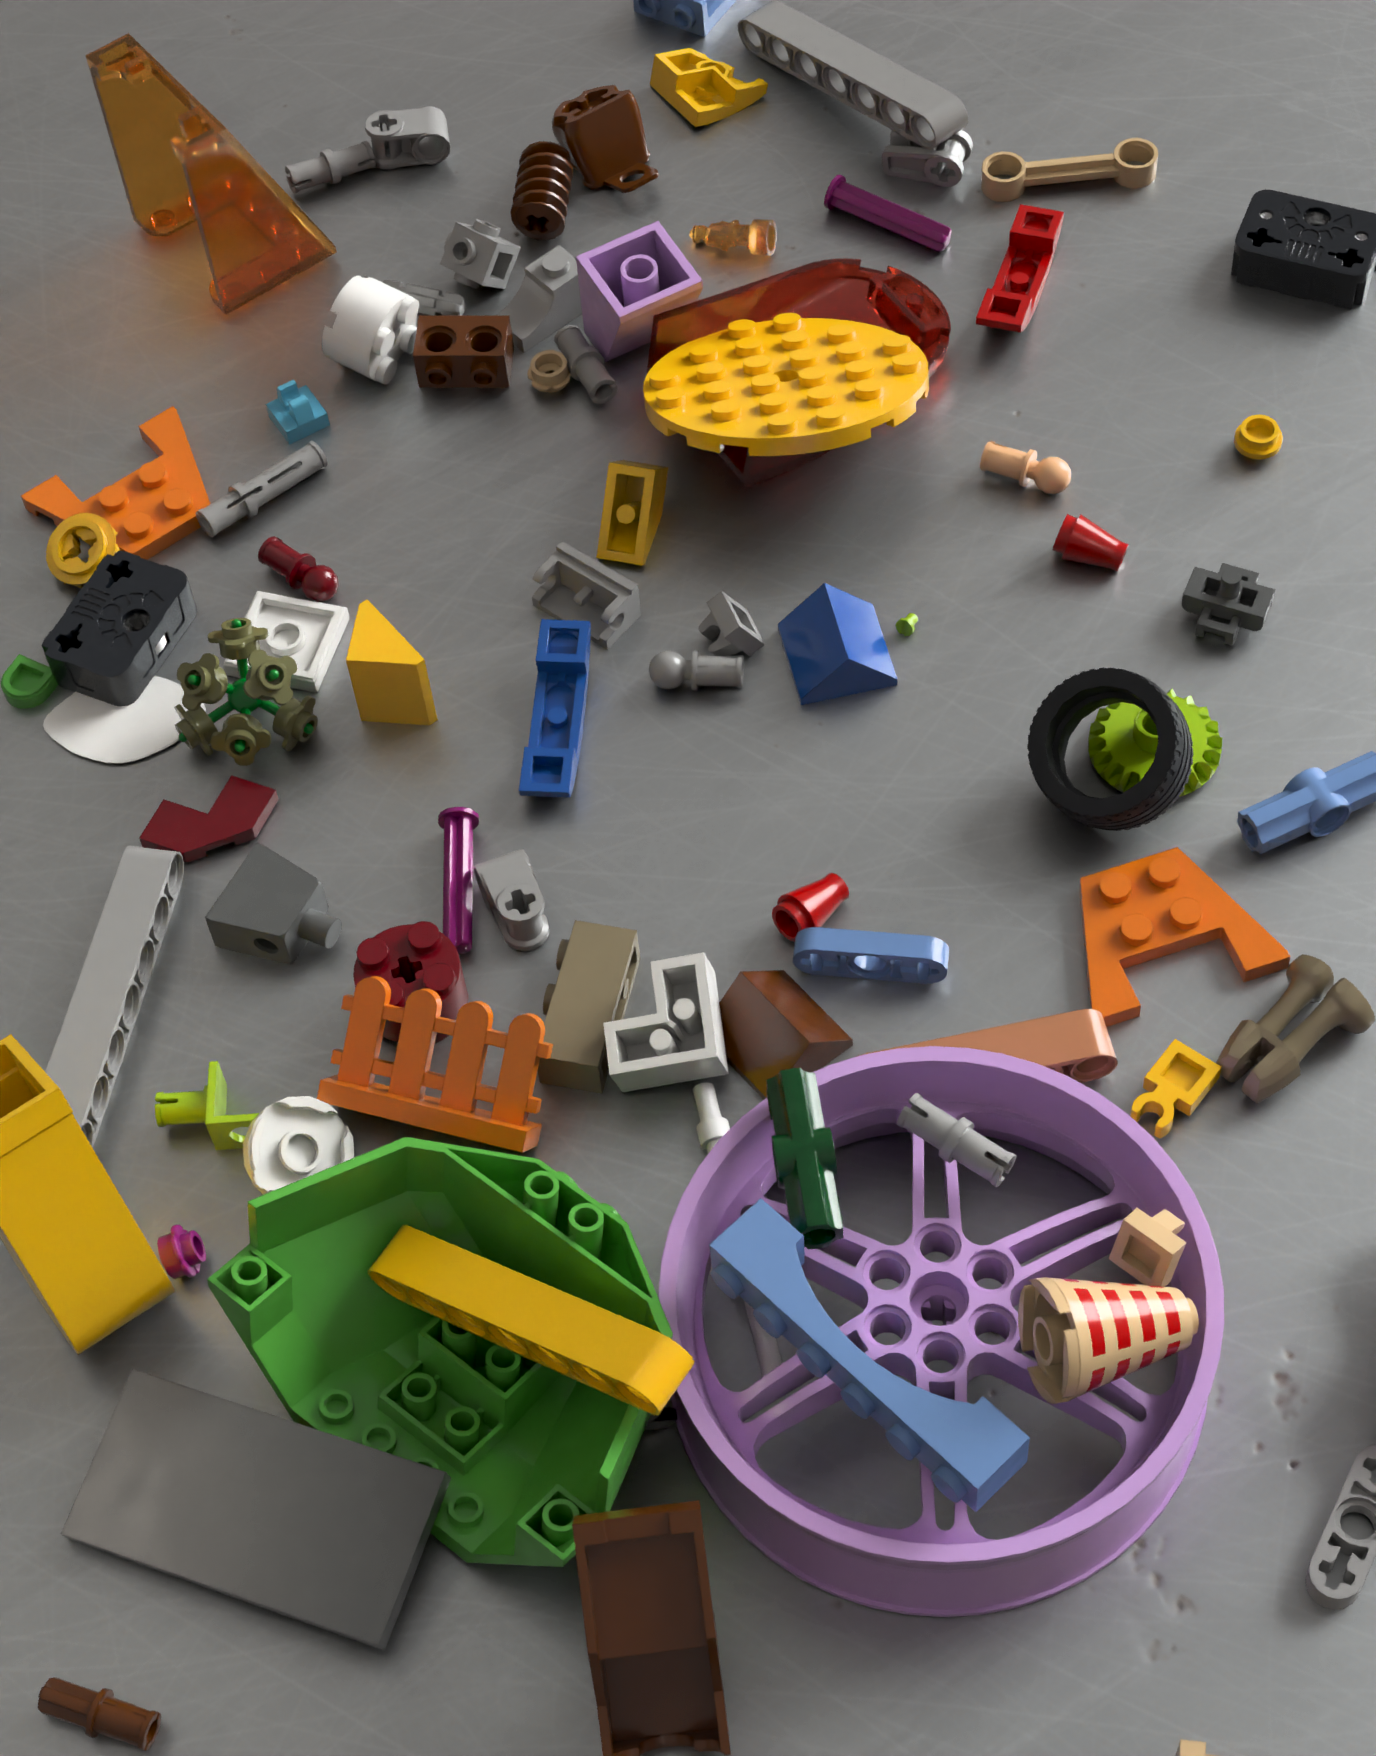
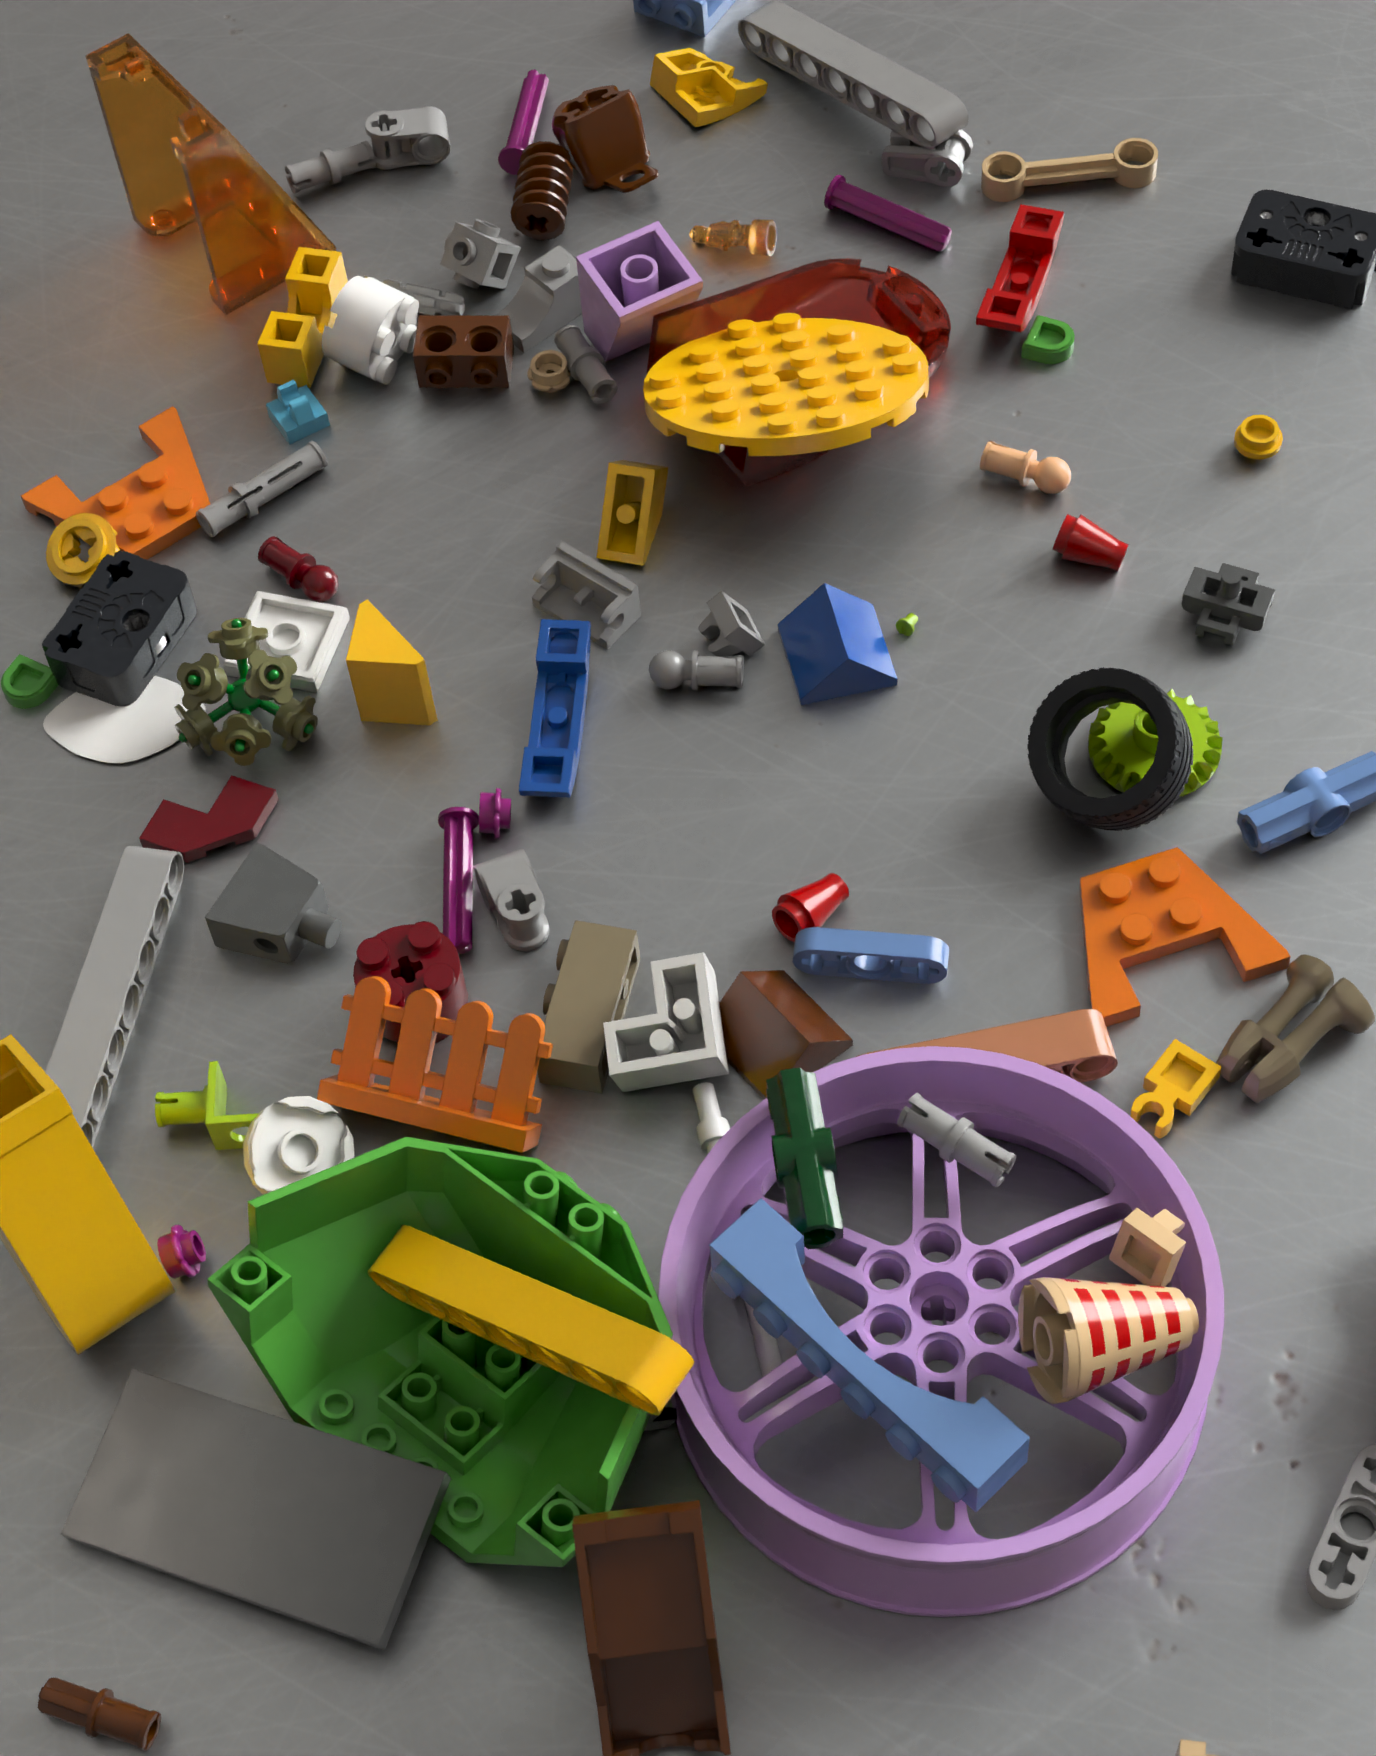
(293, 340): none -> yellow arch
(494, 813): none -> magenta plate
(524, 120): none -> magenta axle
(1048, 341): none -> bright green tile

